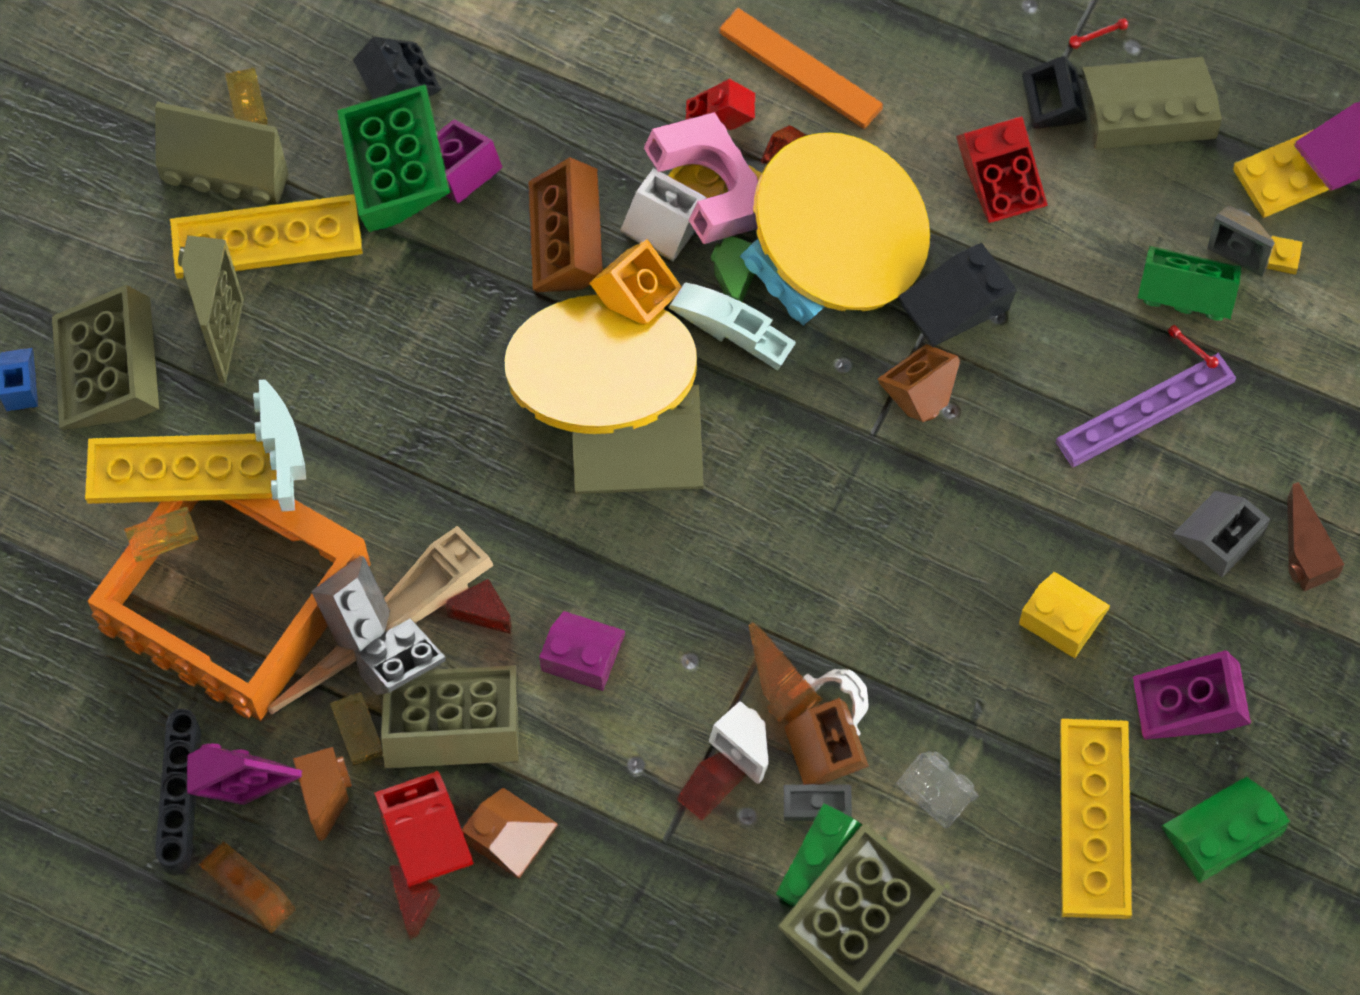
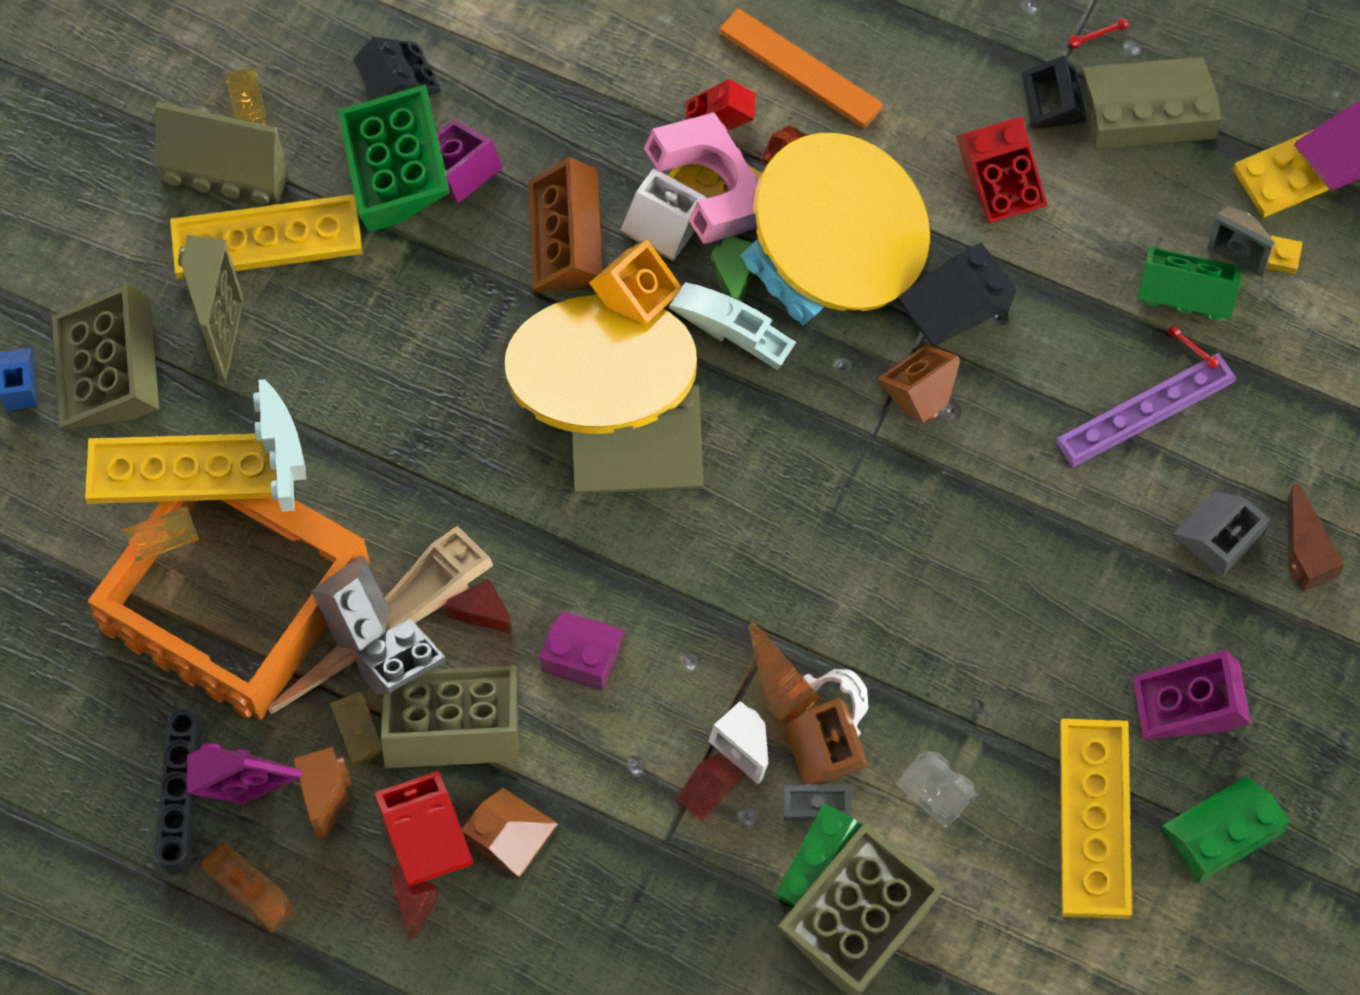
(1063, 614): yellow slope -> none

